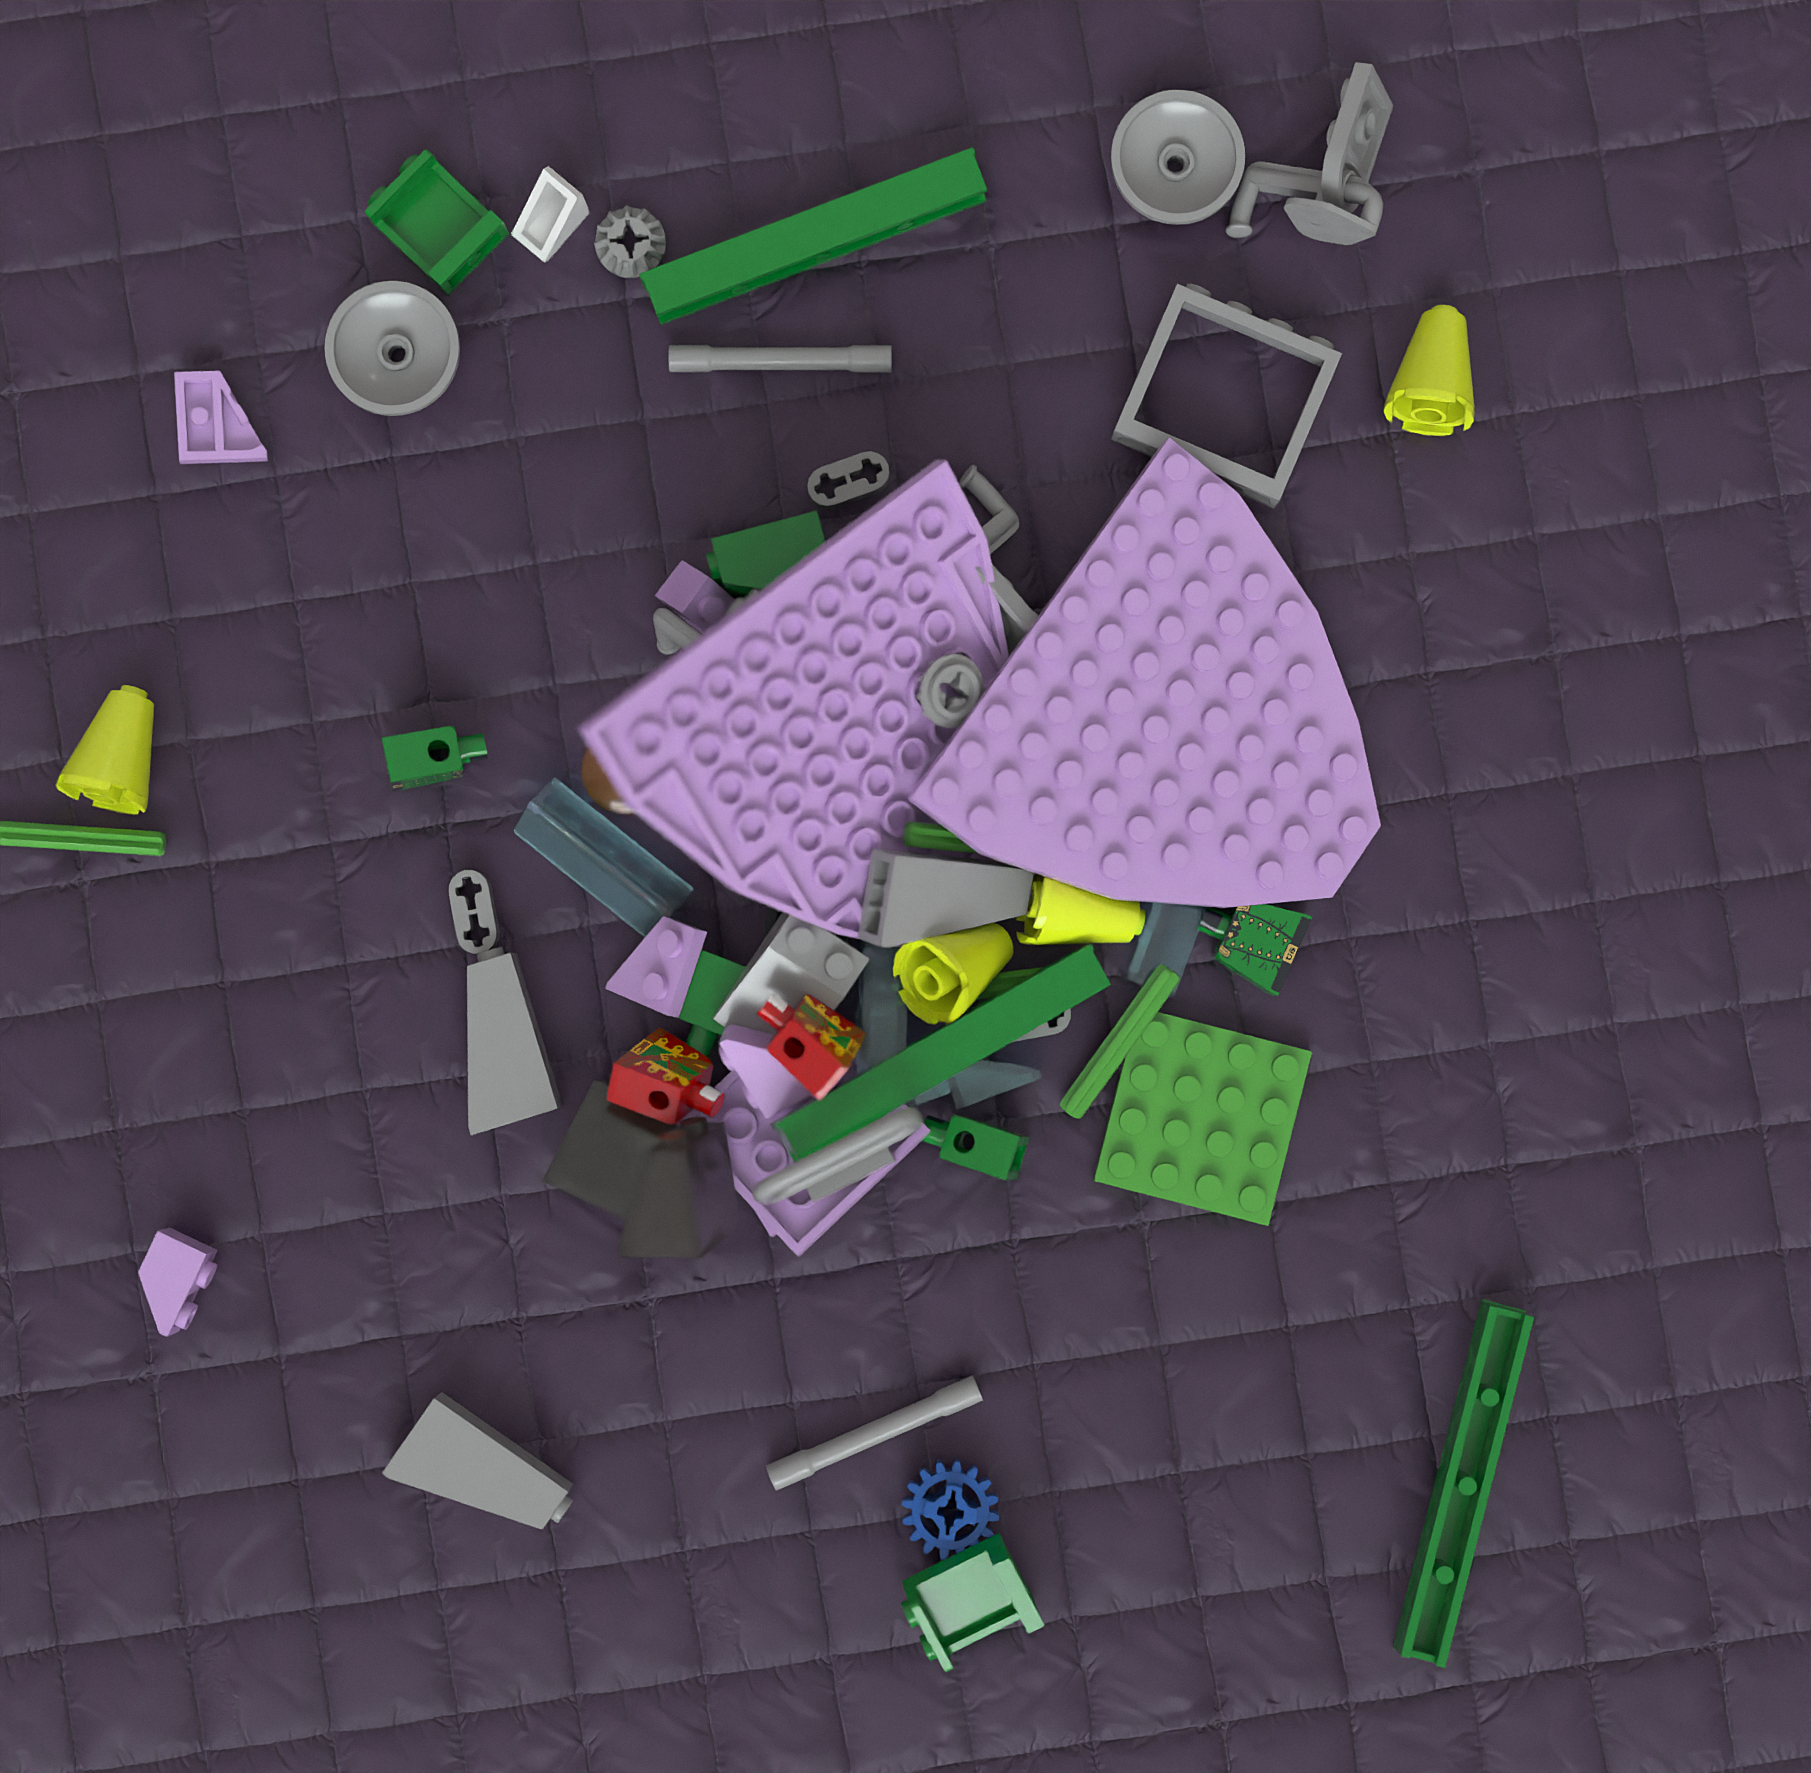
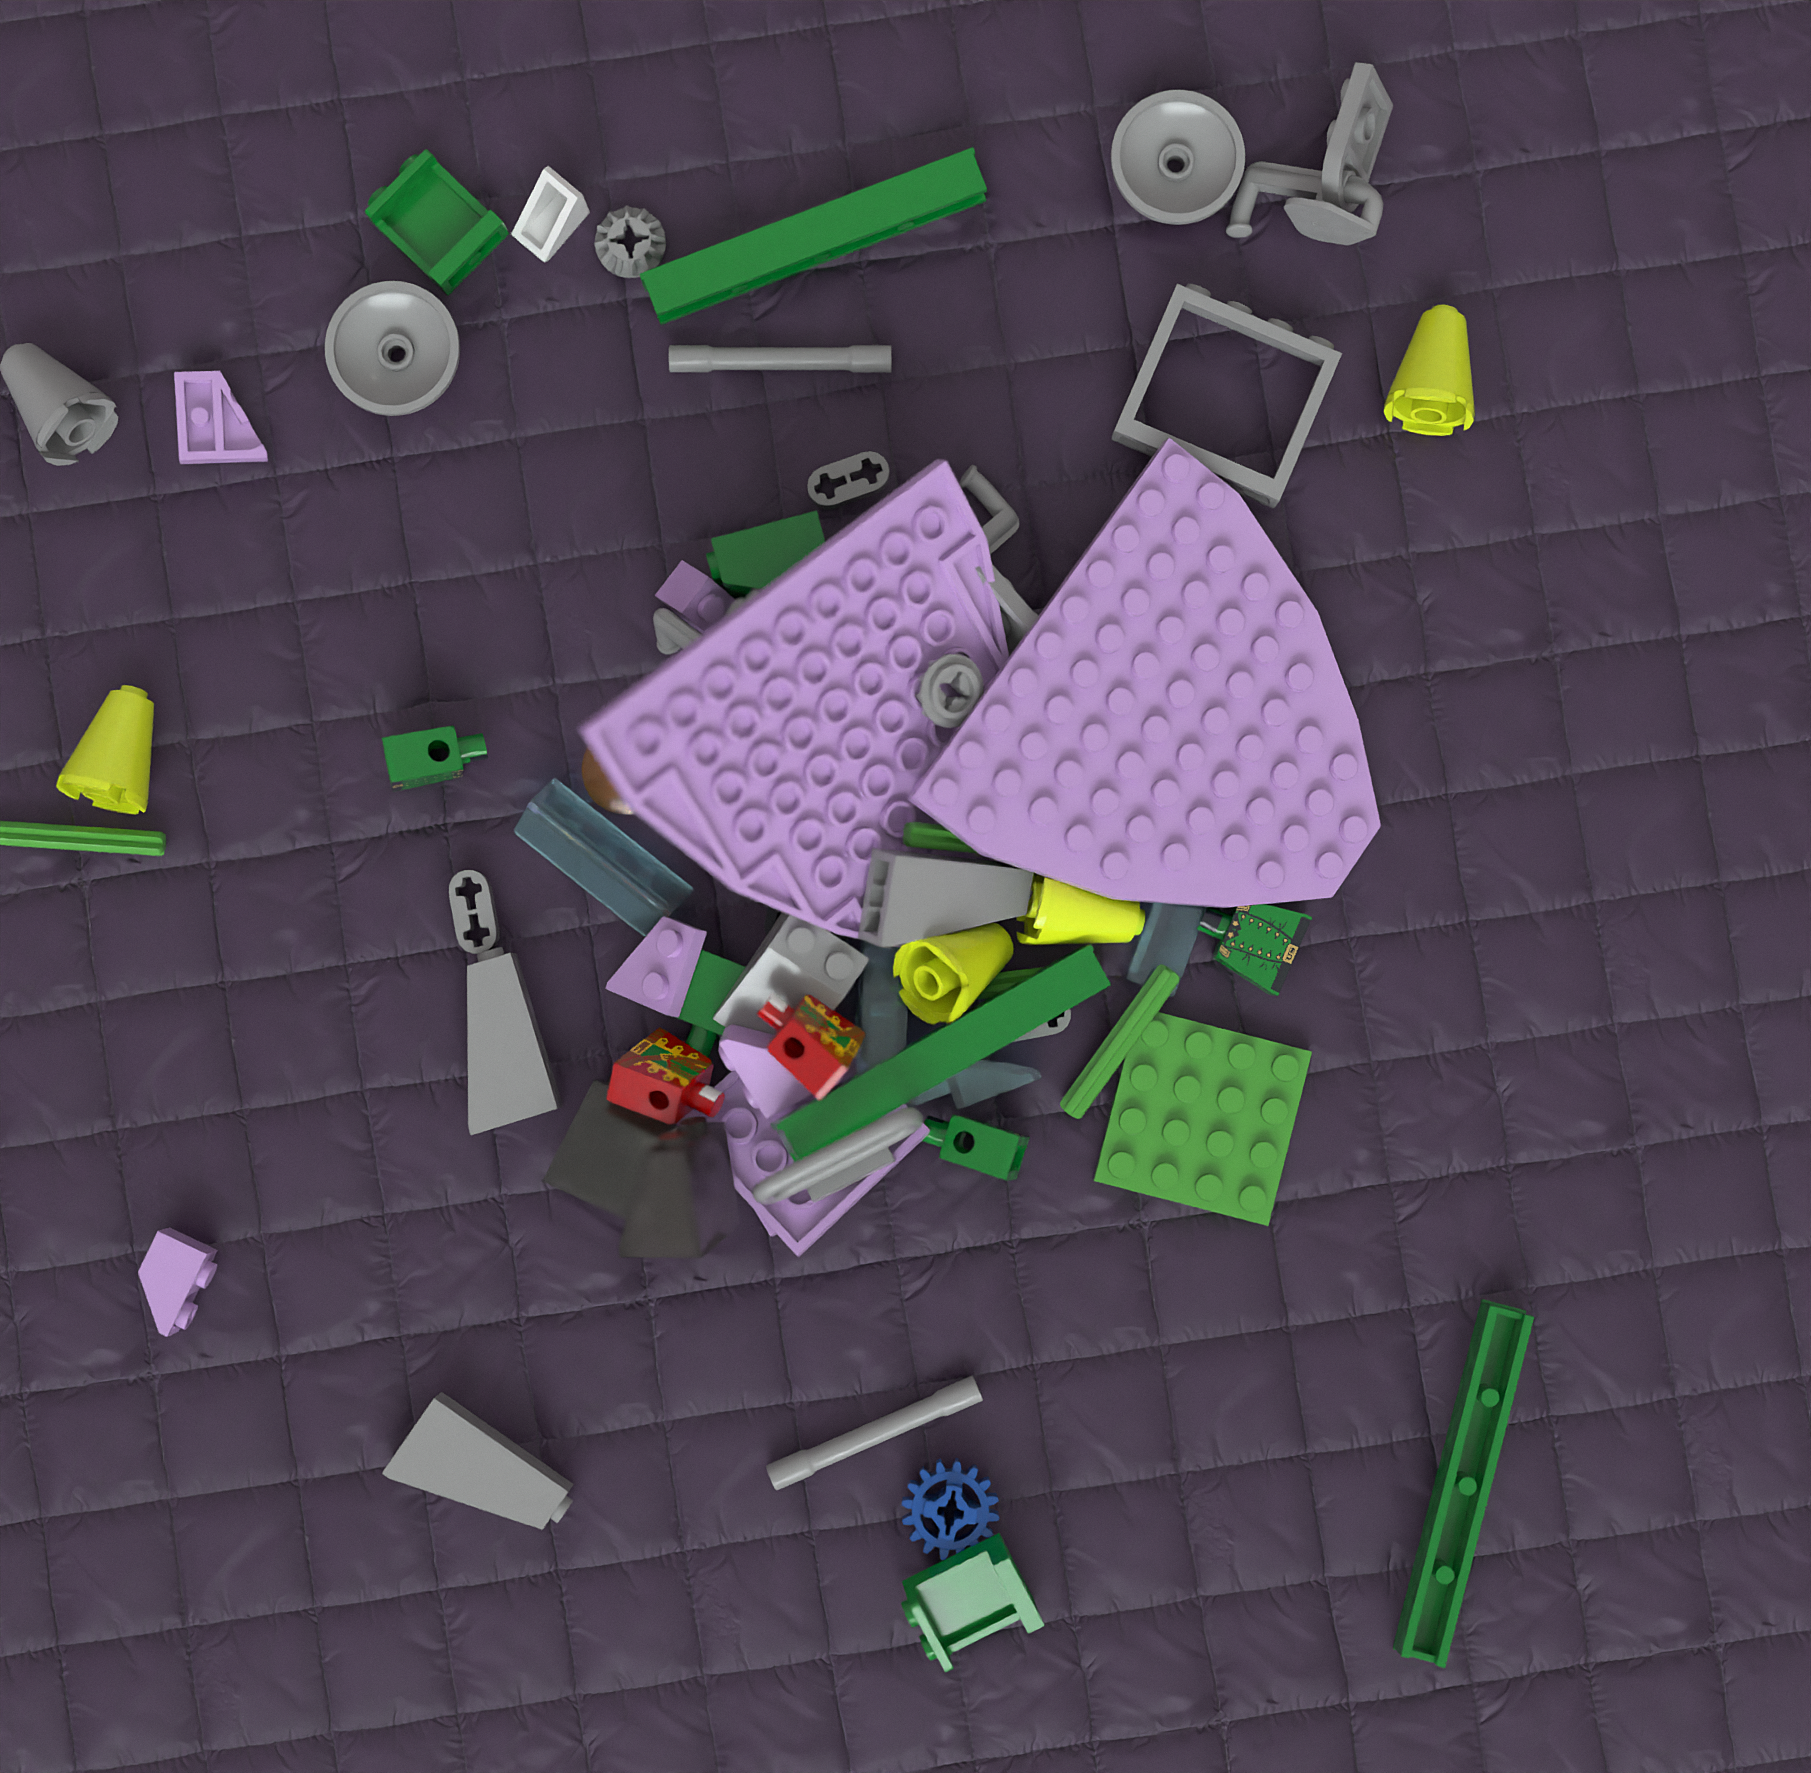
(57, 404): none -> light grey cone

